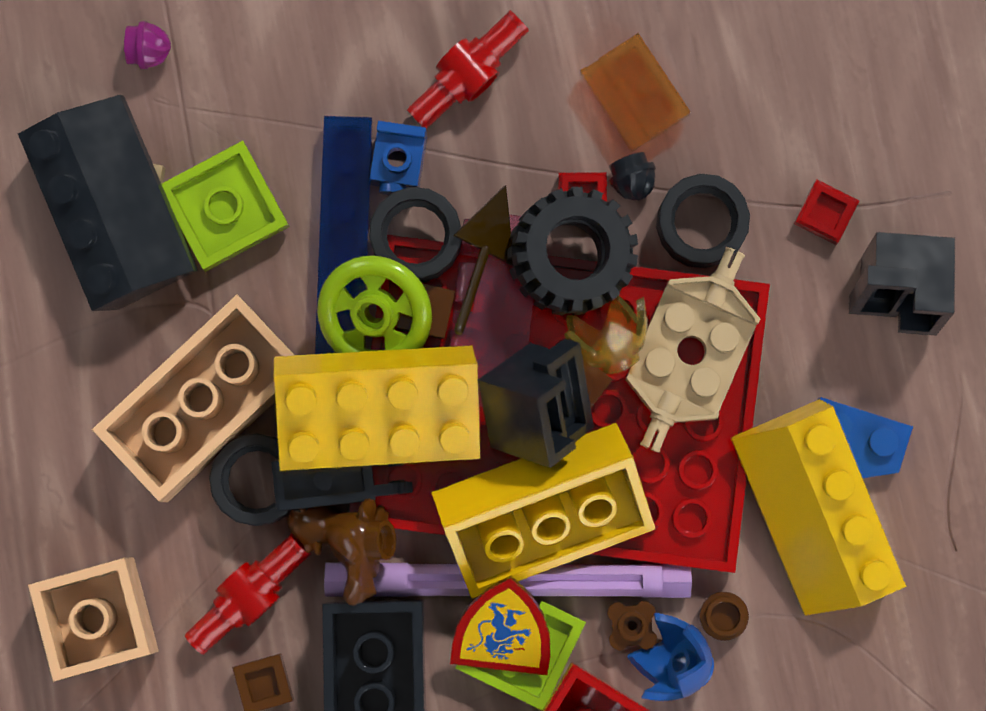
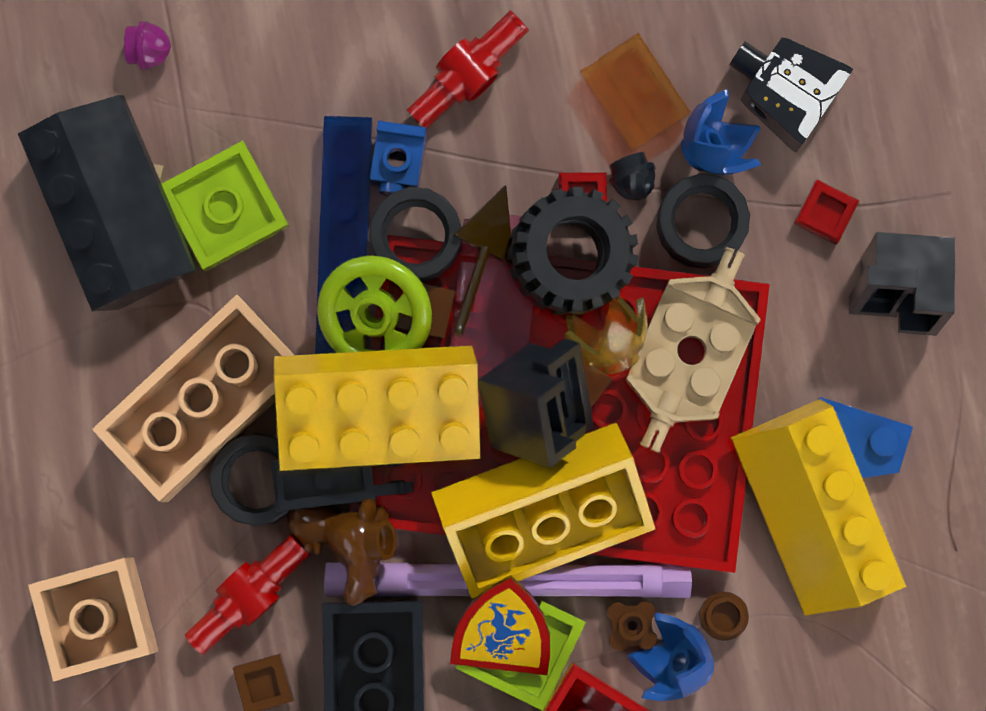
(716, 144): none -> blue piece
(789, 87): none -> torso

